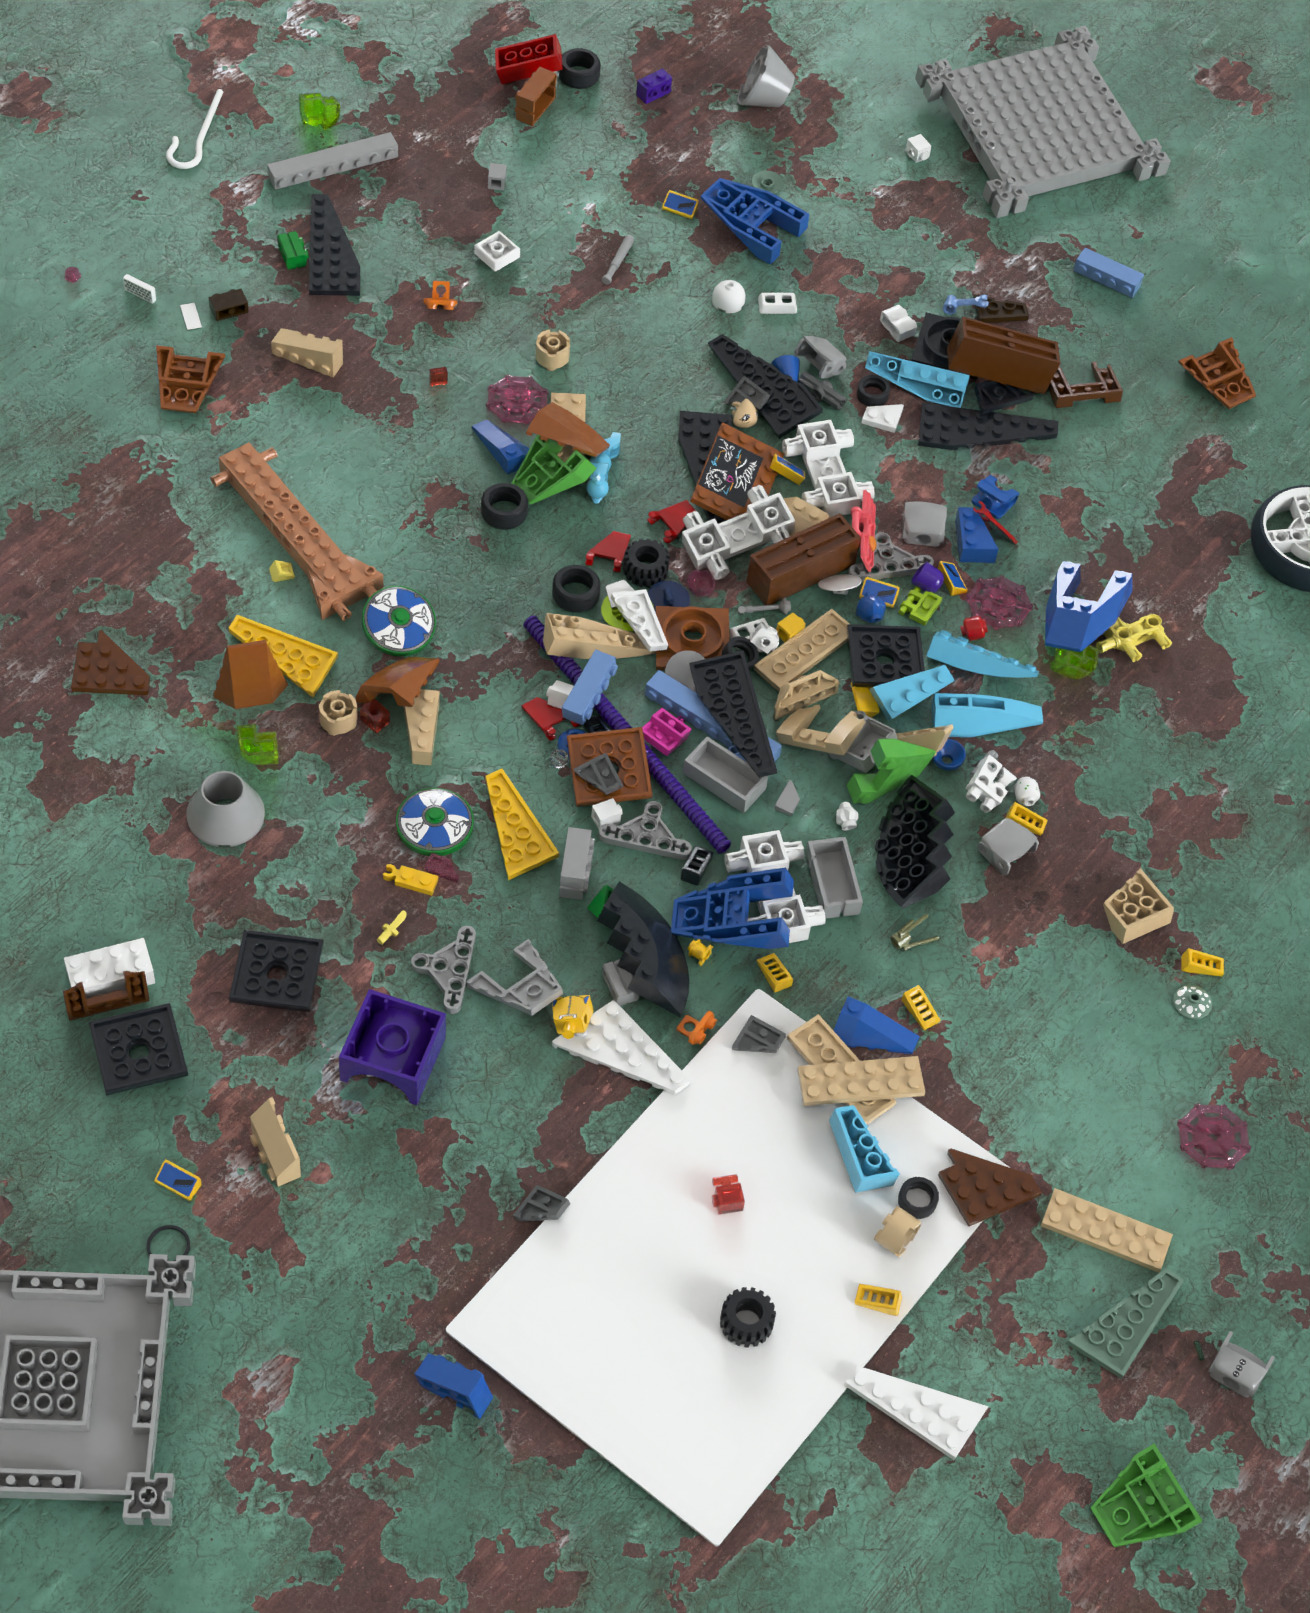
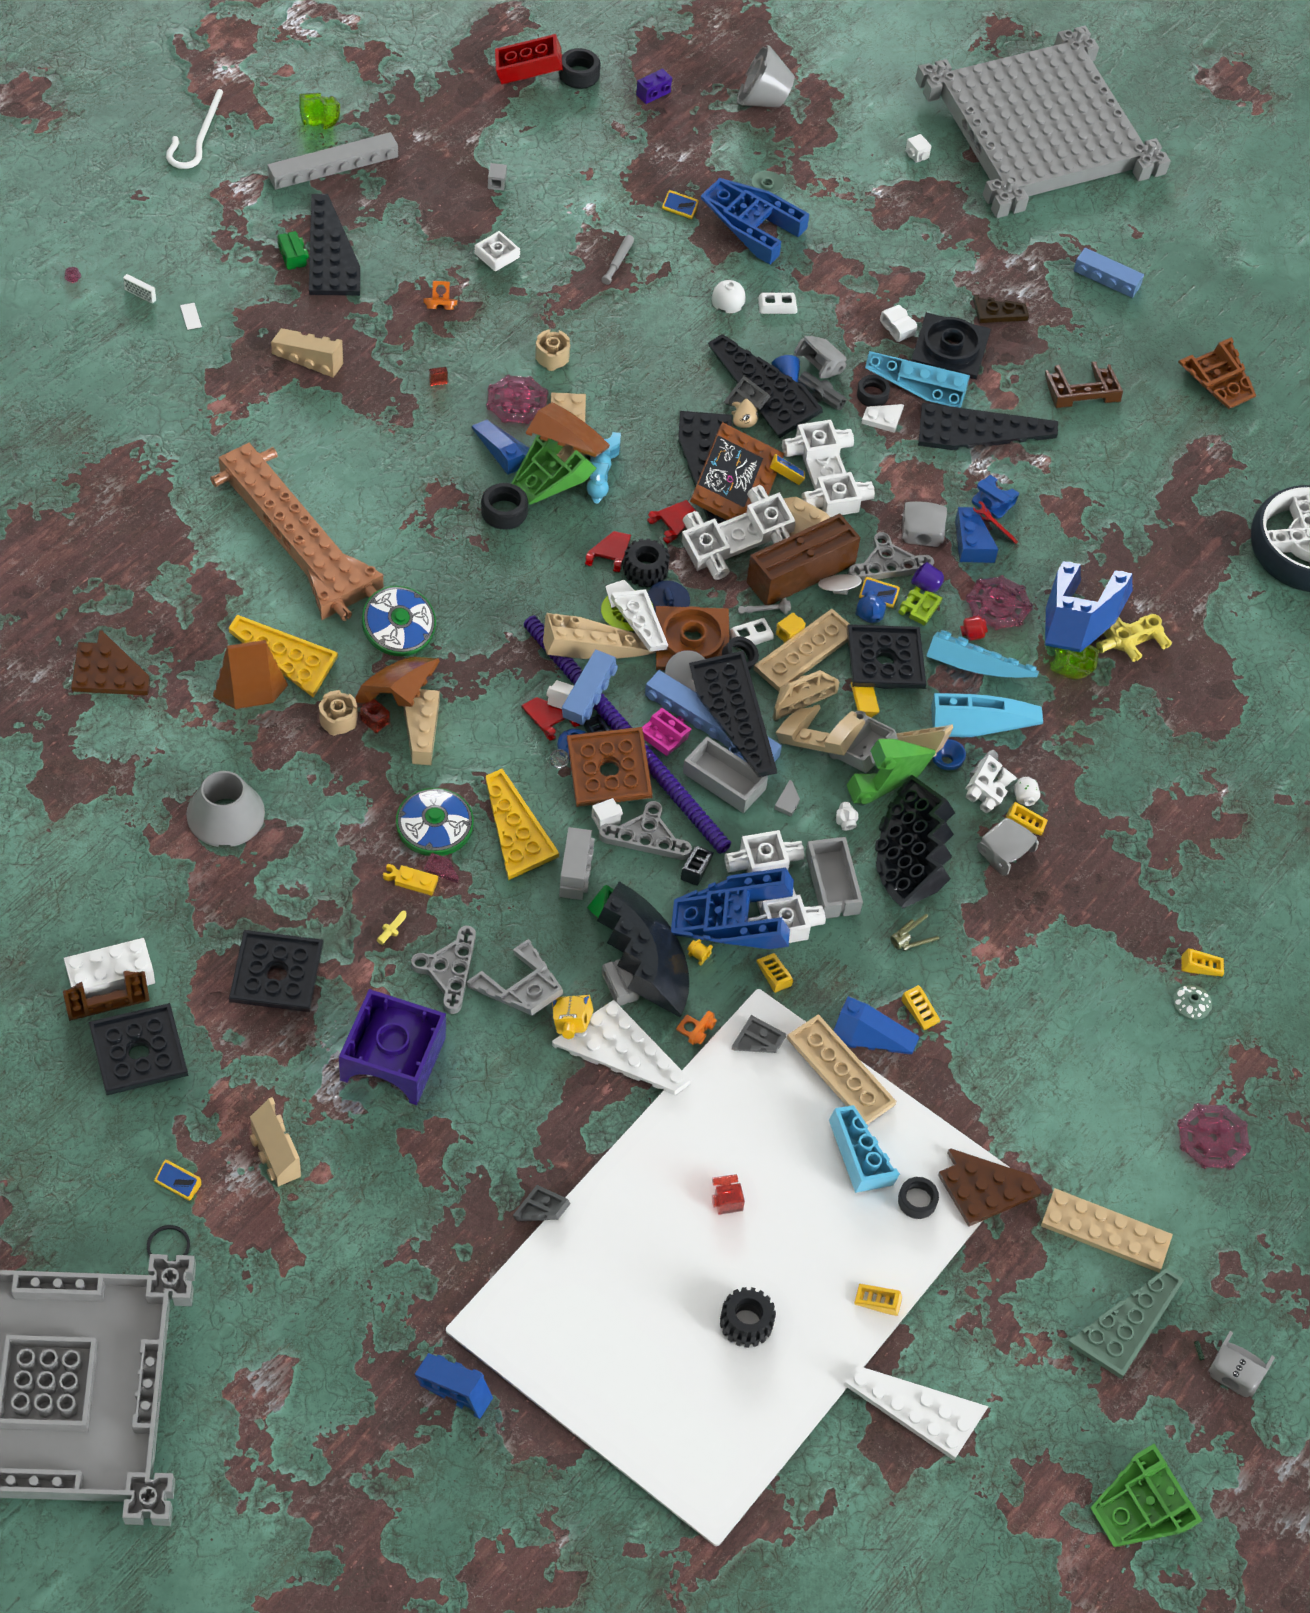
(185, 378): dark orange wedge -> none
(228, 304): dark brown brick -> none
(257, 747): clear neon green brick -> none
(281, 571): light yellow slope -> none
(535, 96): dark orange piece -> none
(576, 574): black tyre -> none
(600, 774): dark grey wing -> none
(701, 583): clear pink hair -> none
(764, 638): white brick -> none
(861, 1081): tan plate -> none
(864, 521): coral piece -> none
(898, 1231): tan brick -> none
(906, 692): medium azure wedge -> none
(952, 303): medium blue brick -> none
(952, 578): slope -> none
(996, 396): black wing -> none
(1003, 355): reddish brown brick -> none
(1137, 908): tan wedge -> none

